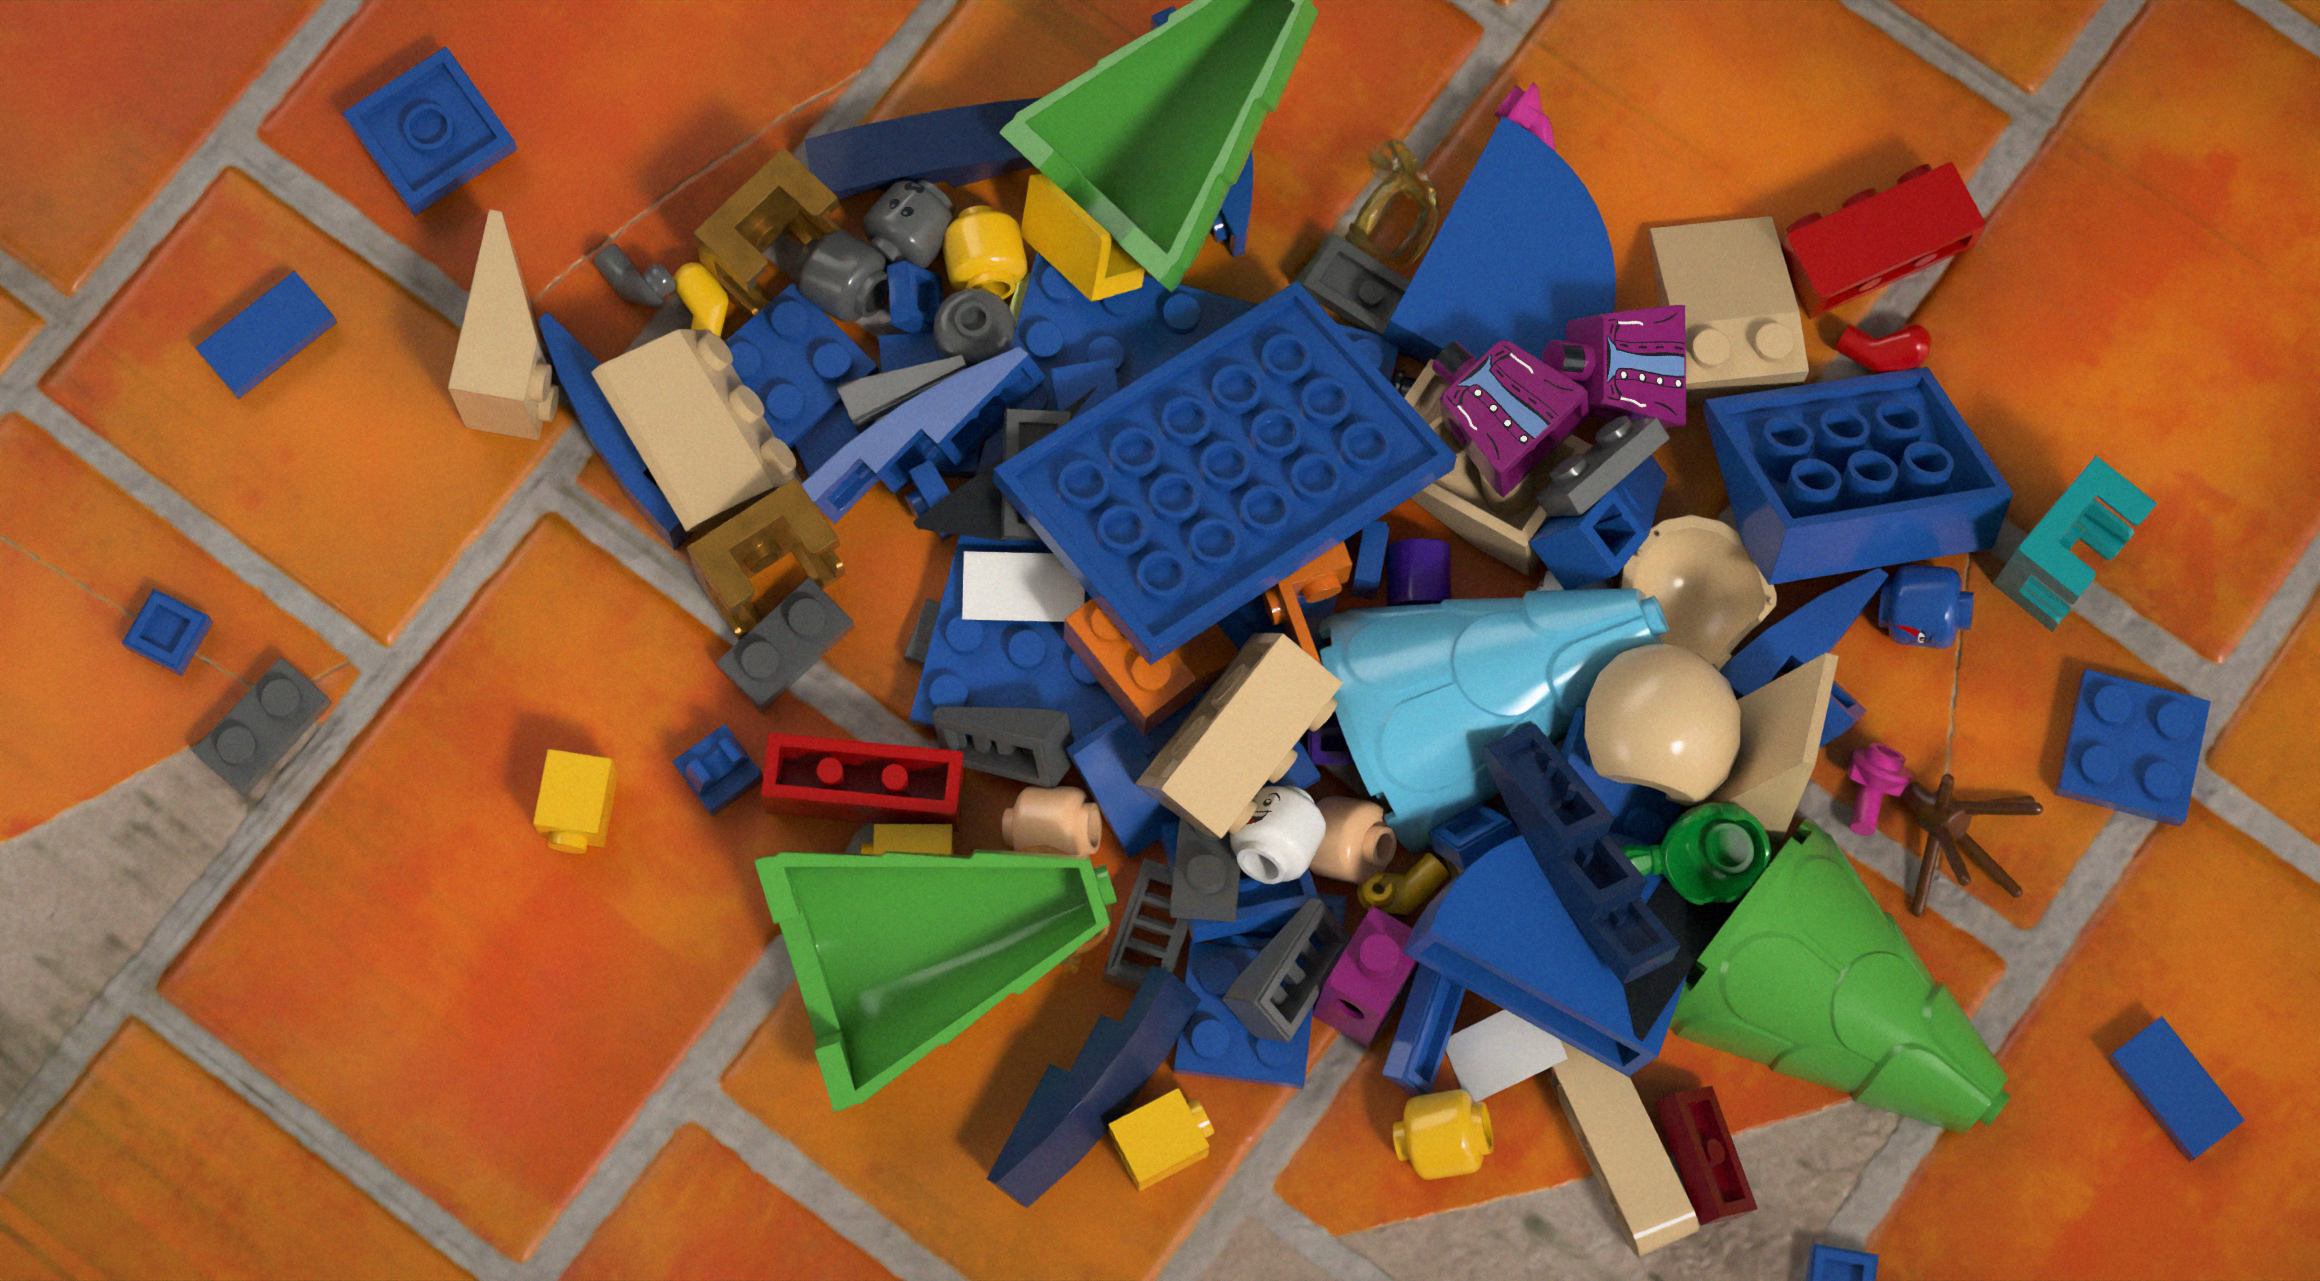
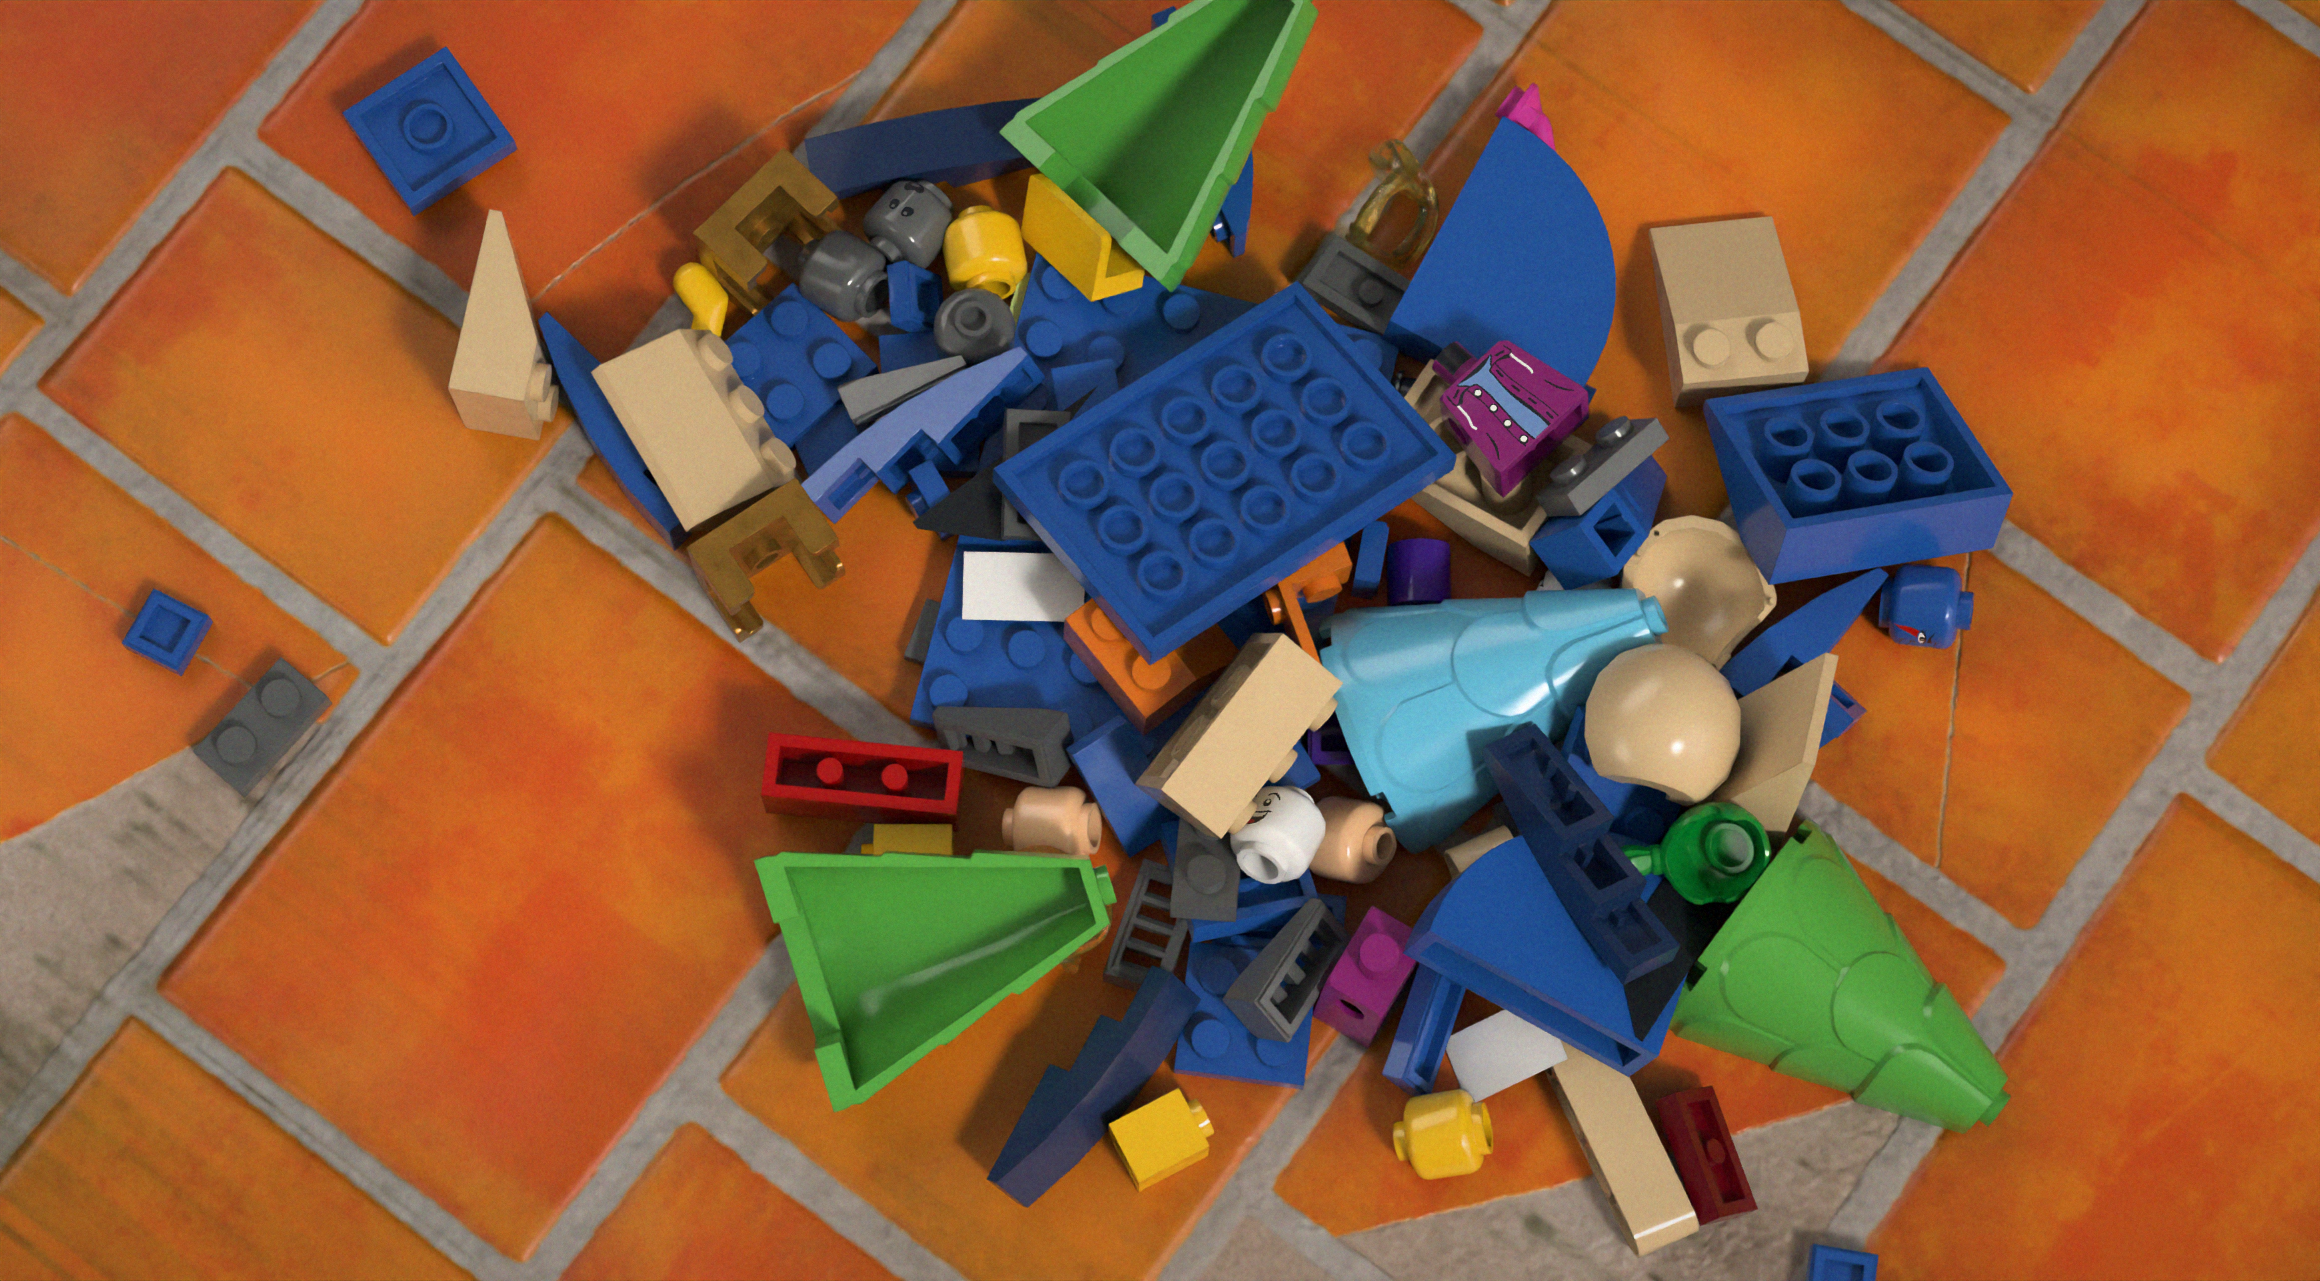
(266, 335): blue tile -> none
(575, 801): yellow brick -> none
(630, 283): dark grey arm -> none
(718, 770): blue tile -> none
(785, 644): dark grey plate -> none
(1403, 892): yellow arm -> none
(1471, 835): blue tile -> none
(1627, 363): magenta torso -> none
(1878, 772): dark pink plate -> none
(1880, 237): red brick -> none
(1889, 353): red arm -> none
(1946, 822): reddish brown plant -> none
(2072, 517): teal panel -> none
(2132, 748): blue plate -> none
(2175, 1089): blue tile -> none

